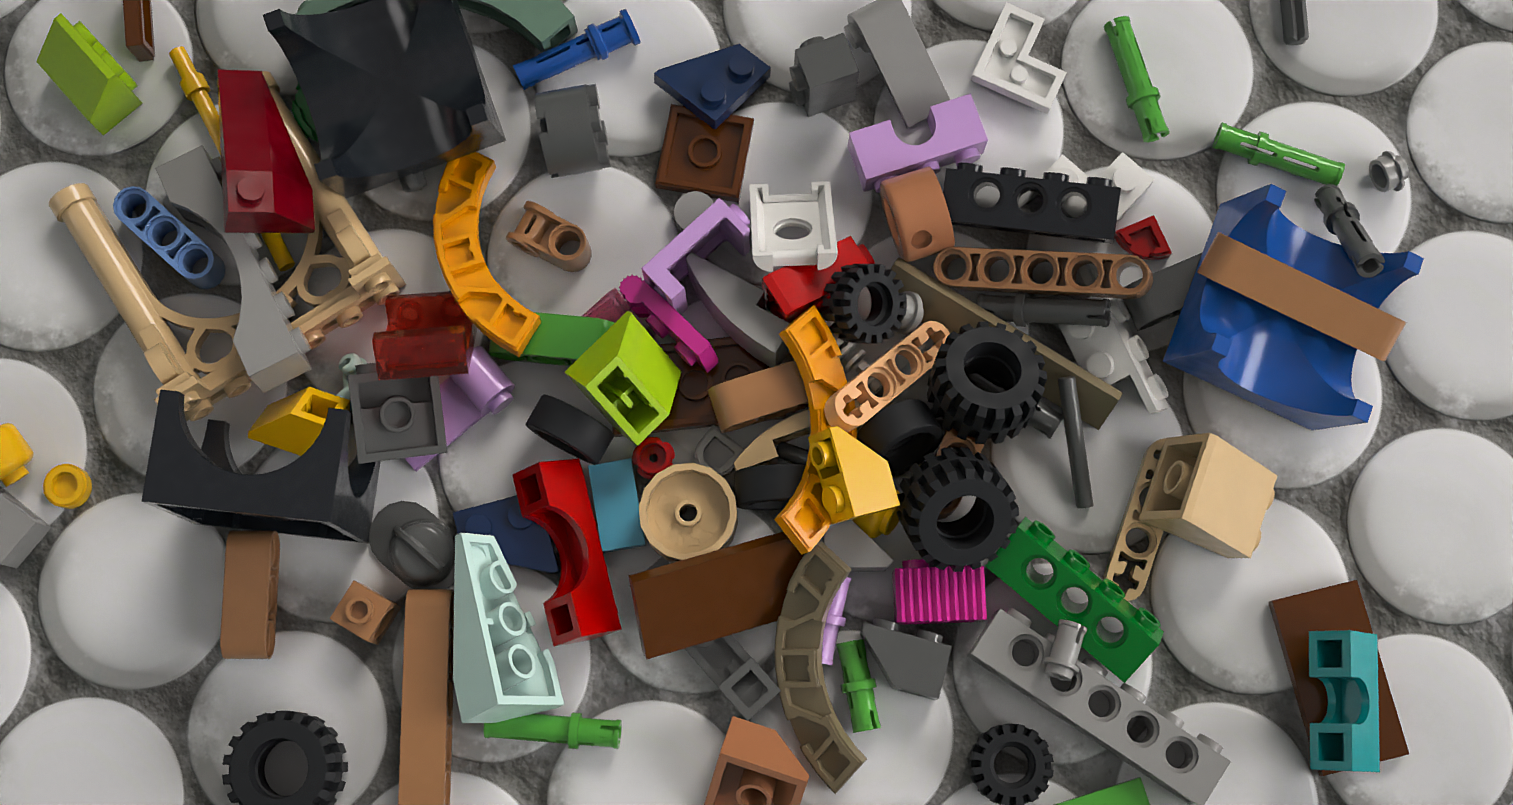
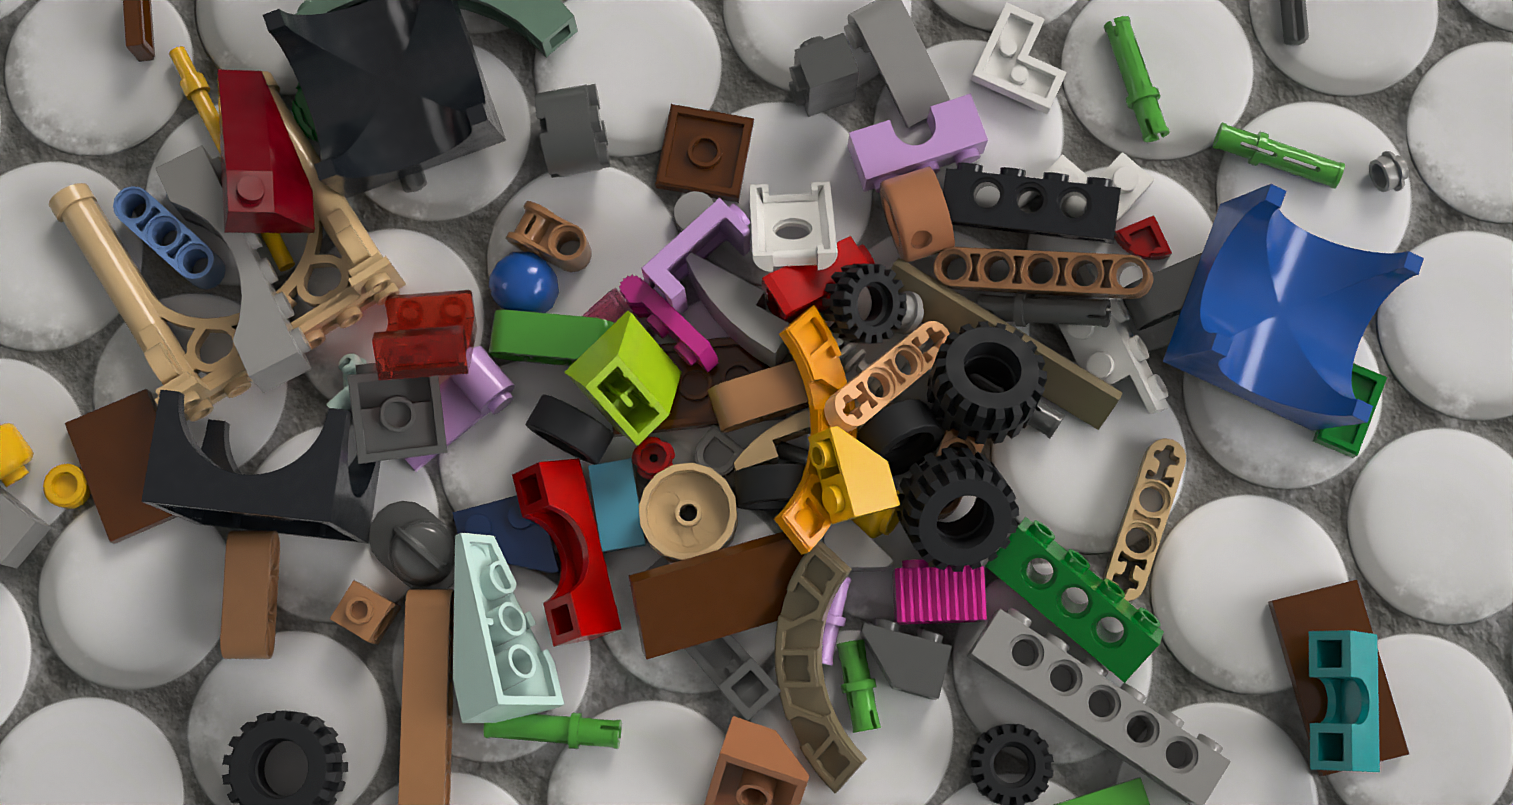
(87, 74): lime slope -> none
(114, 458): none -> reddish brown tile
(295, 420): yellow slope -> none
(462, 260): light orange tile -> none
(524, 283): none -> blue hair
(595, 42): blue pin -> none
(714, 82): dark blue wing -> none
(1065, 650): light grey pin -> none
(1075, 442): dark grey bar -> none
(1209, 495): tan slope -> none
(1301, 297): medium nougat beam -> none
(1343, 221): dark grey pin -> none
(1348, 439): none -> green tile

